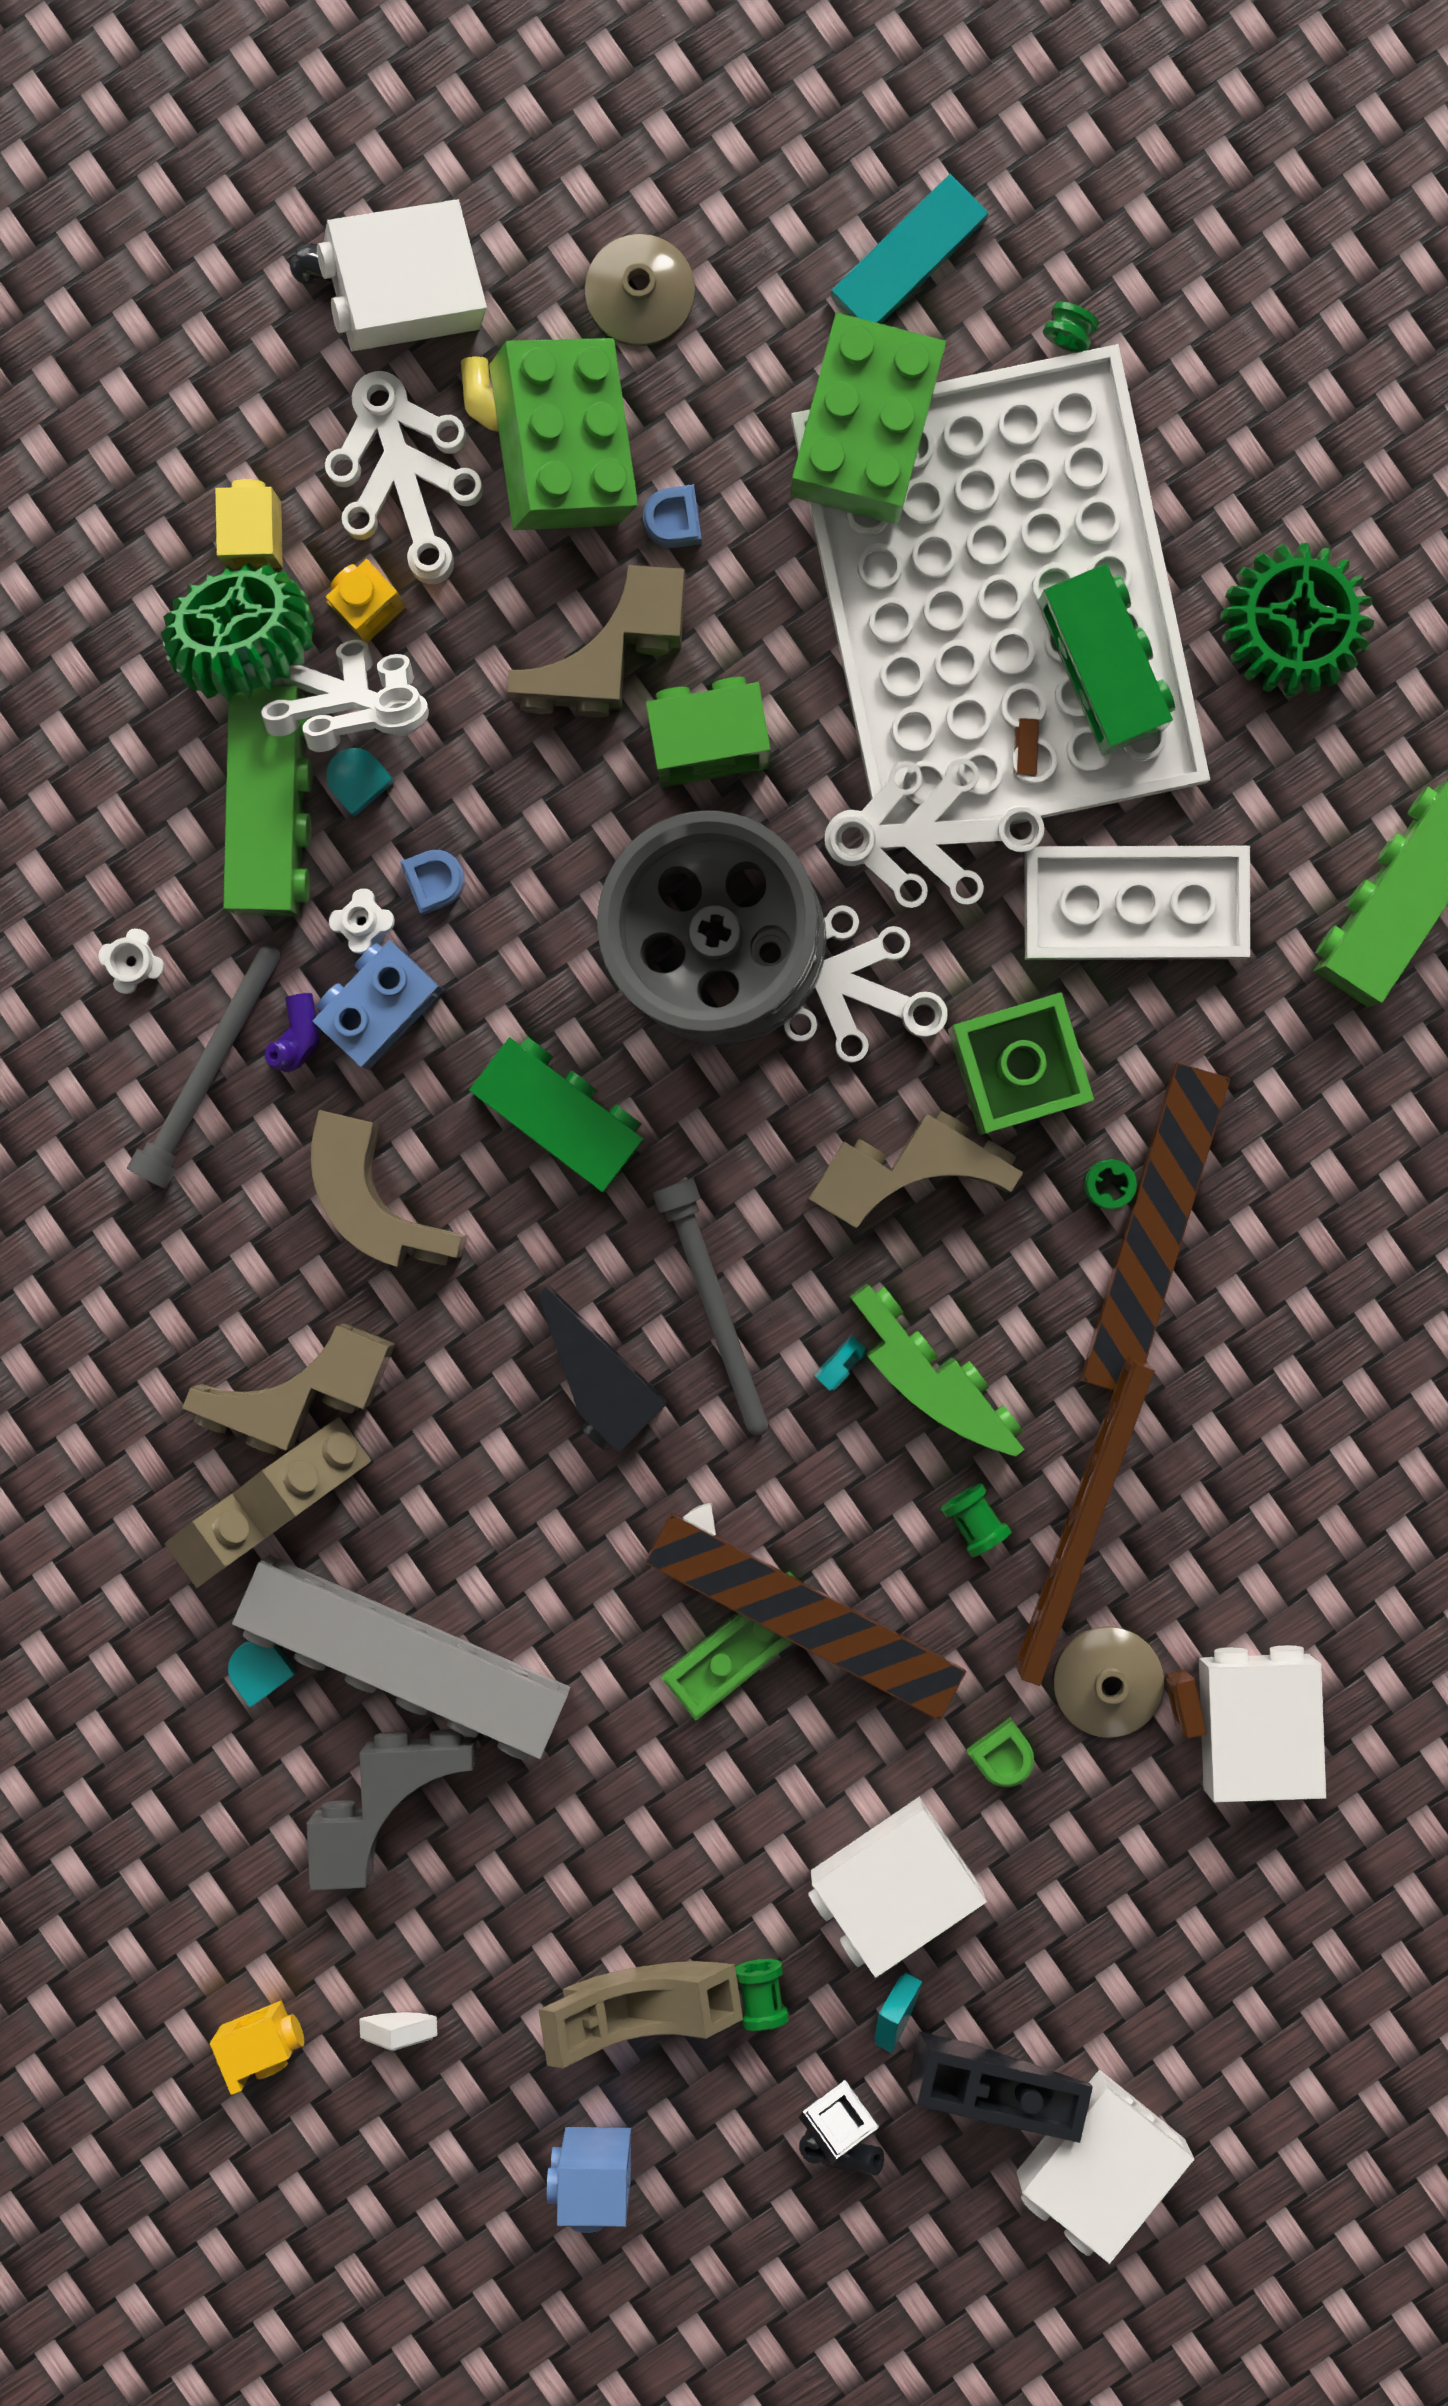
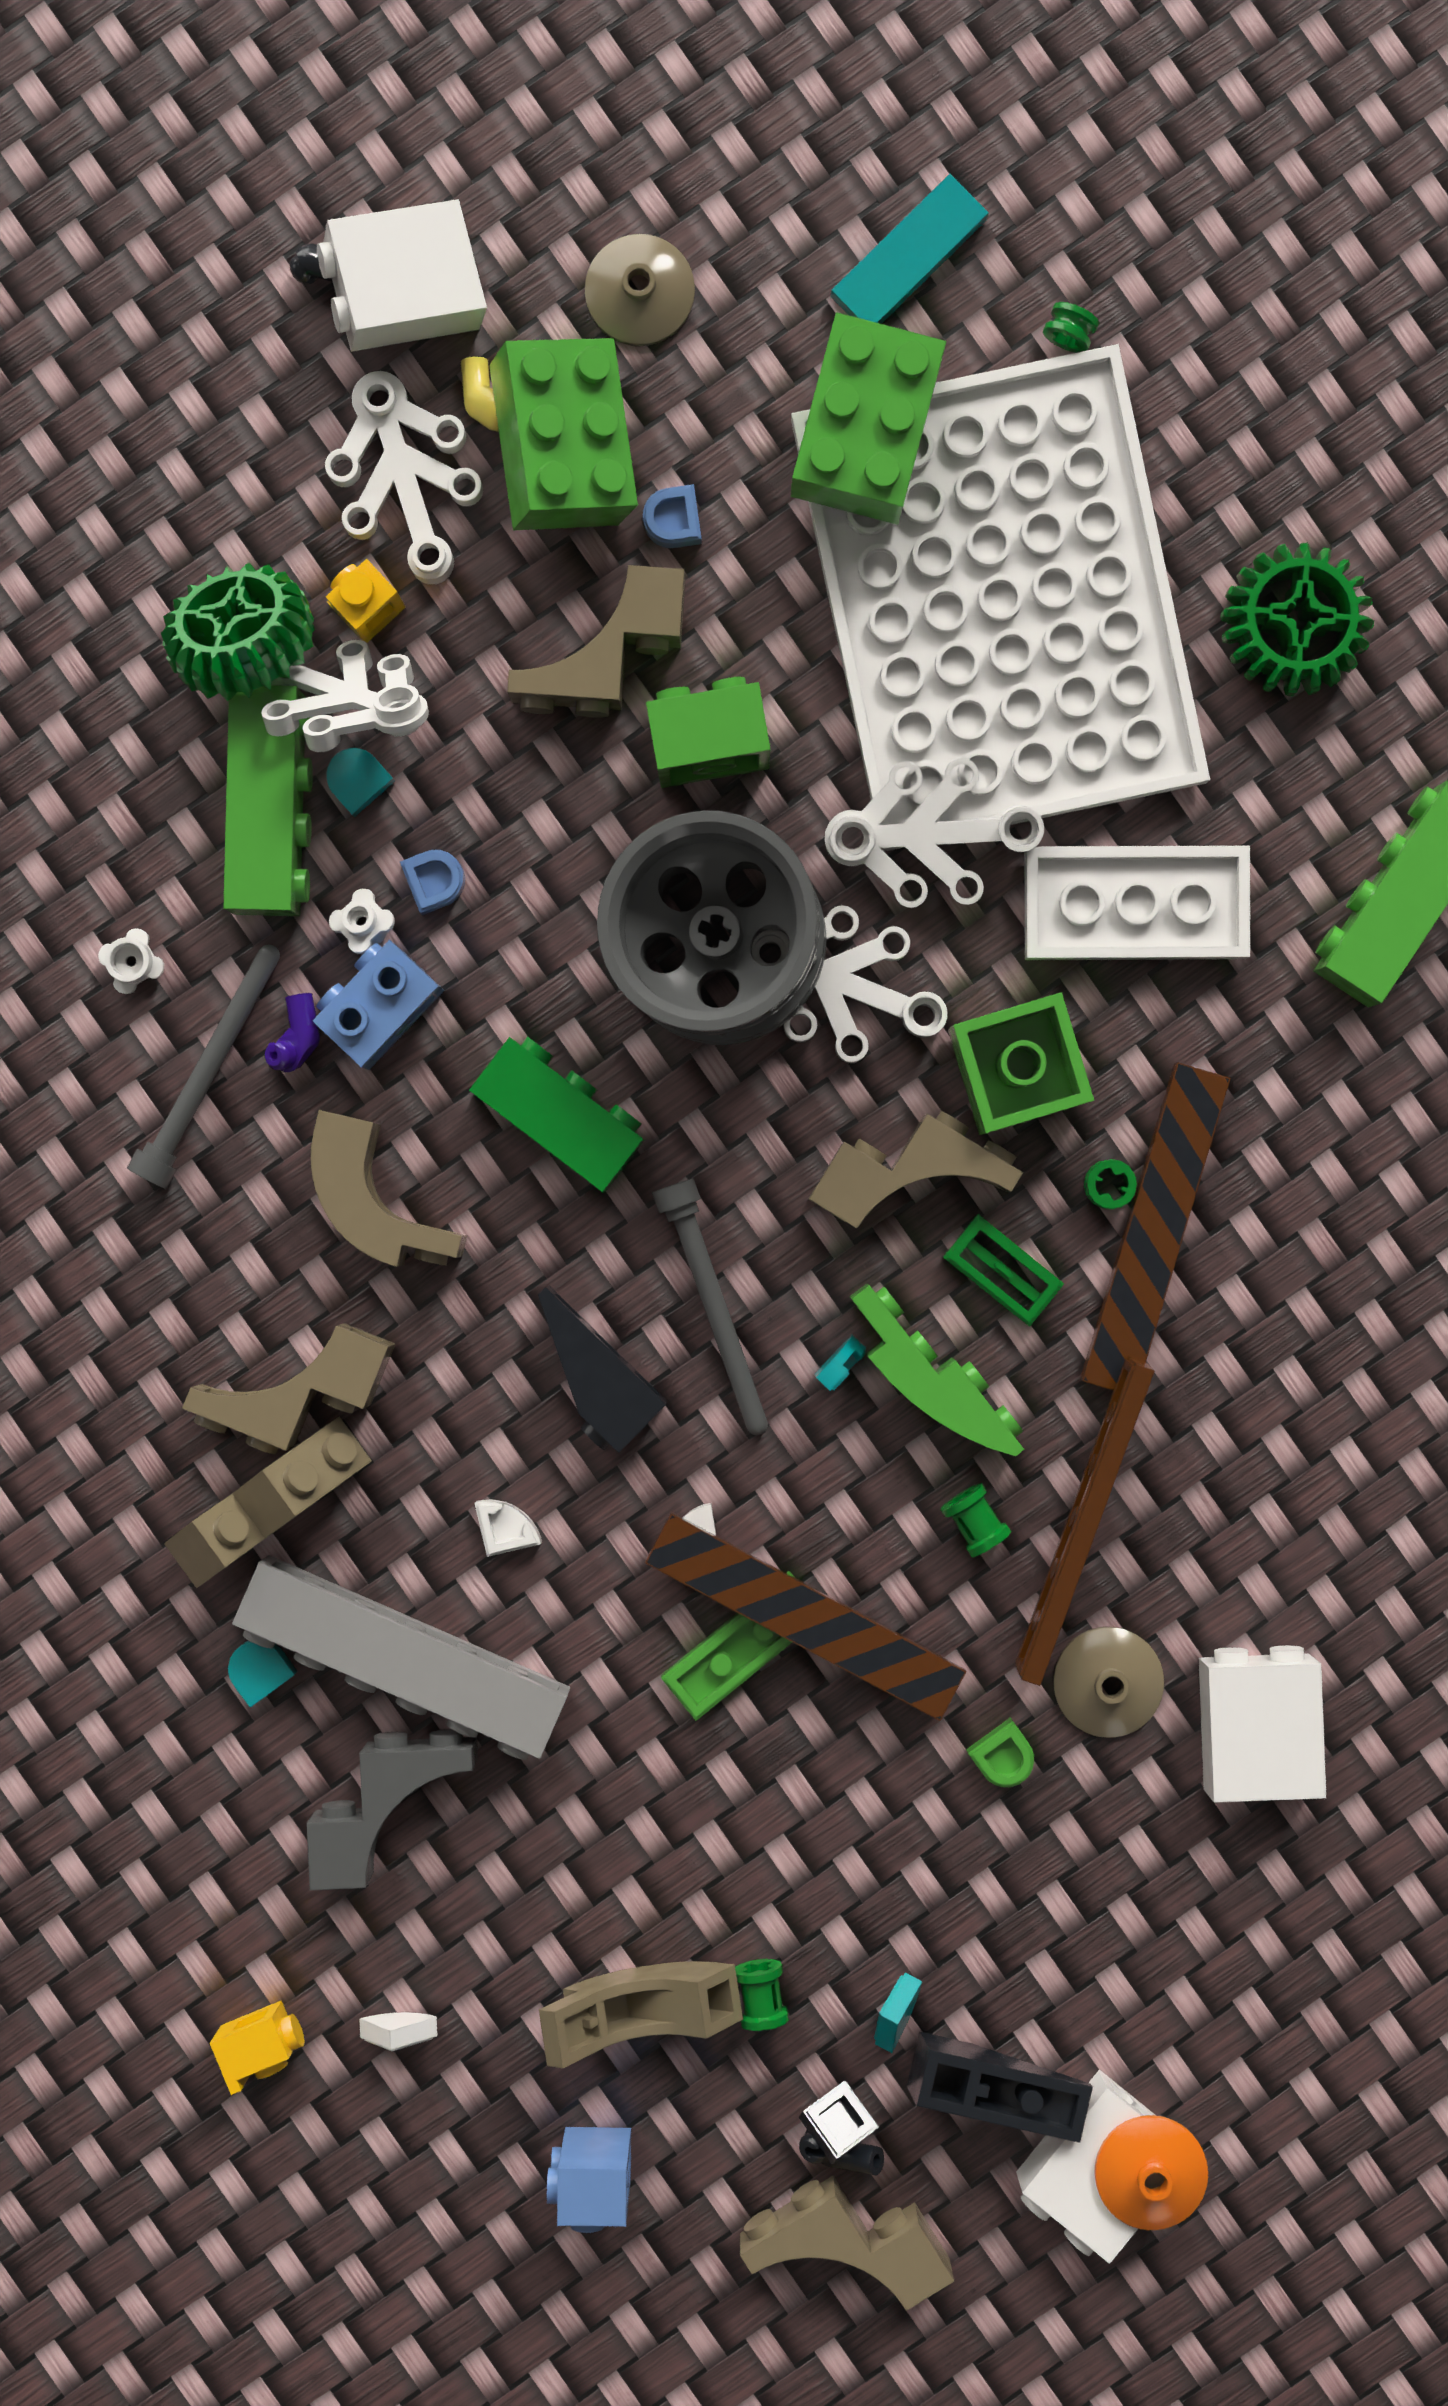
(248, 525): light yellow brick -> none
(505, 1527): none -> white tile
(824, 2225): none -> dark tan arch
(895, 1888): white brick -> none
(1027, 742): reddish brown tile -> none
(1039, 1300): none -> green tile
(1106, 658): green brick -> none
(1148, 2147): none -> orange dish
(1185, 1703): reddish brown tile -> none

